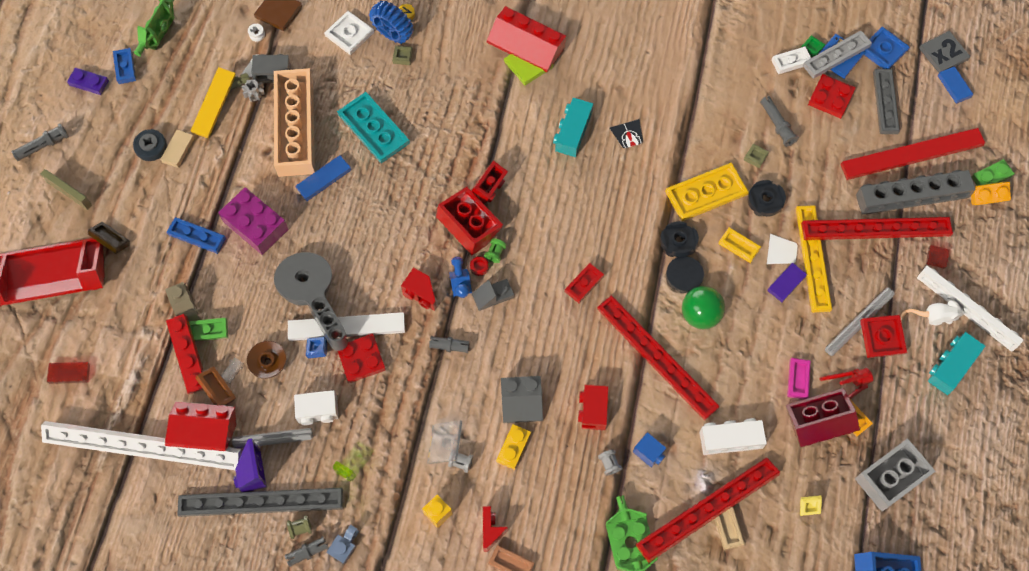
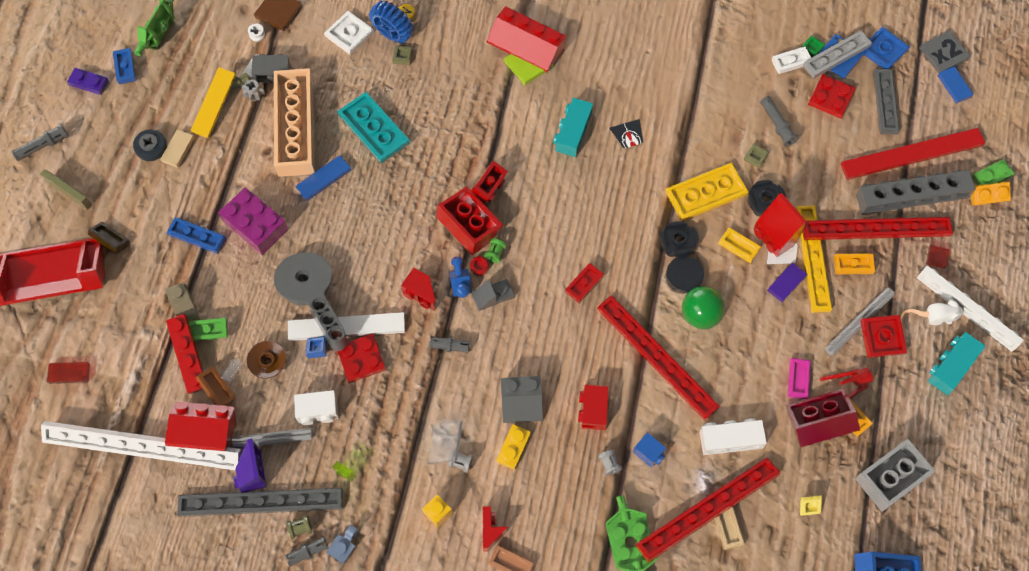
(779, 226): none -> red slope
(854, 264): none -> light orange plate

